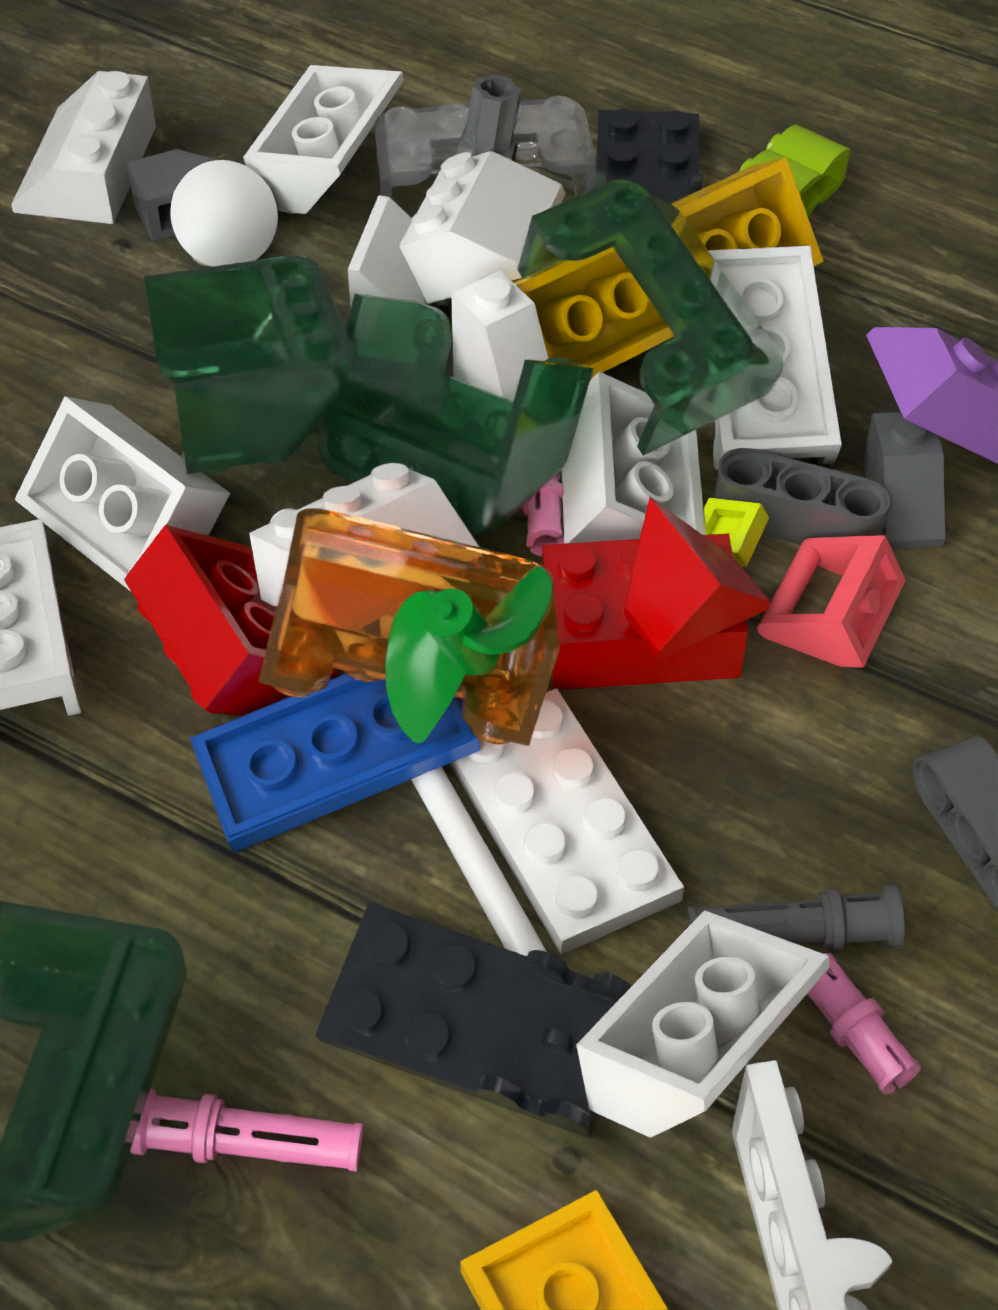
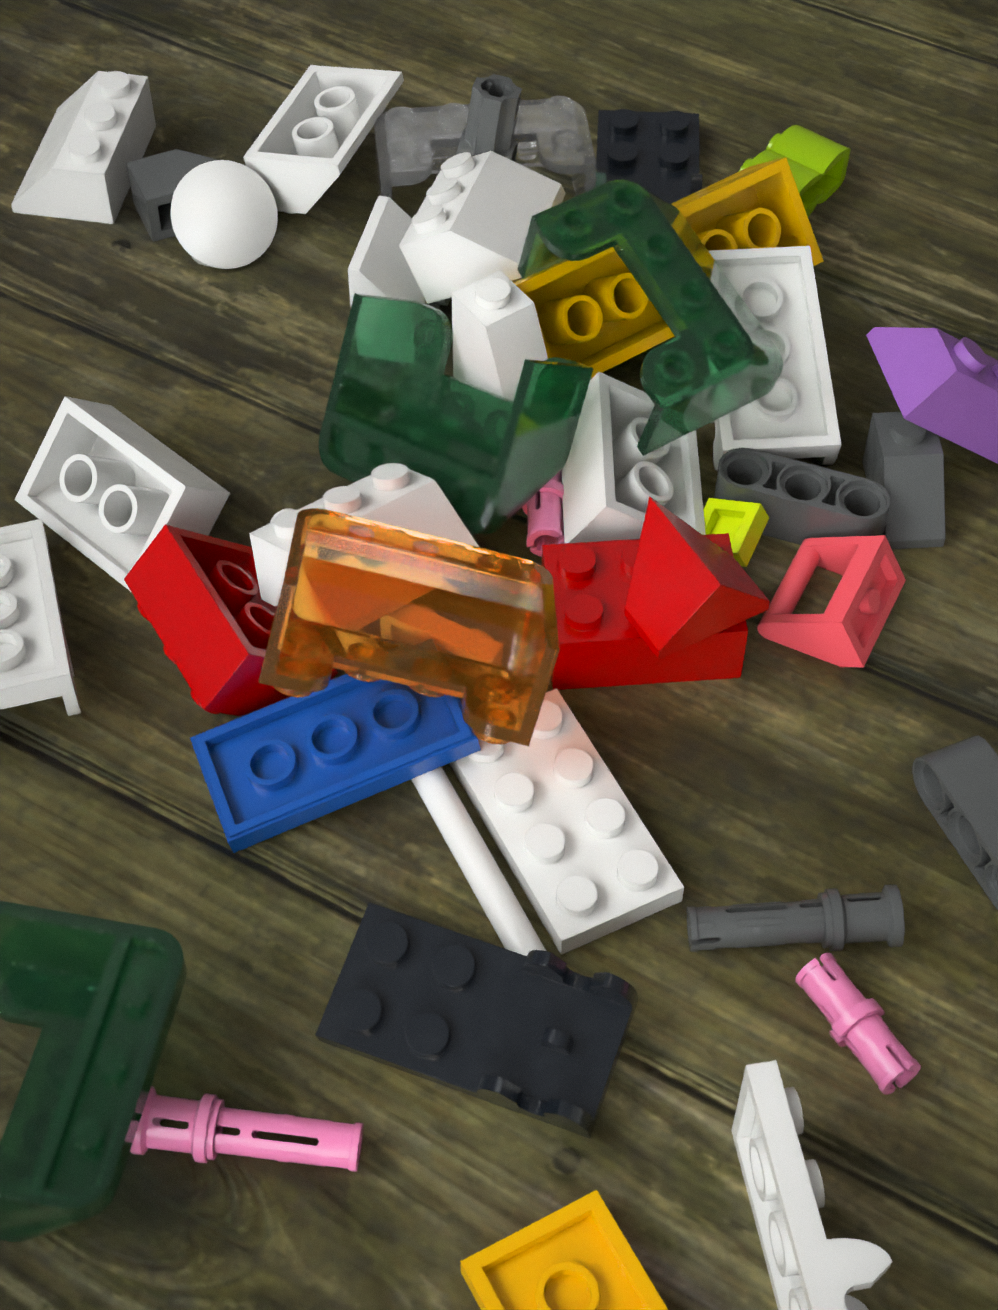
(271, 342): clear green windscreen -> none
(445, 637): green piece -> none
(693, 1022): white slope -> none

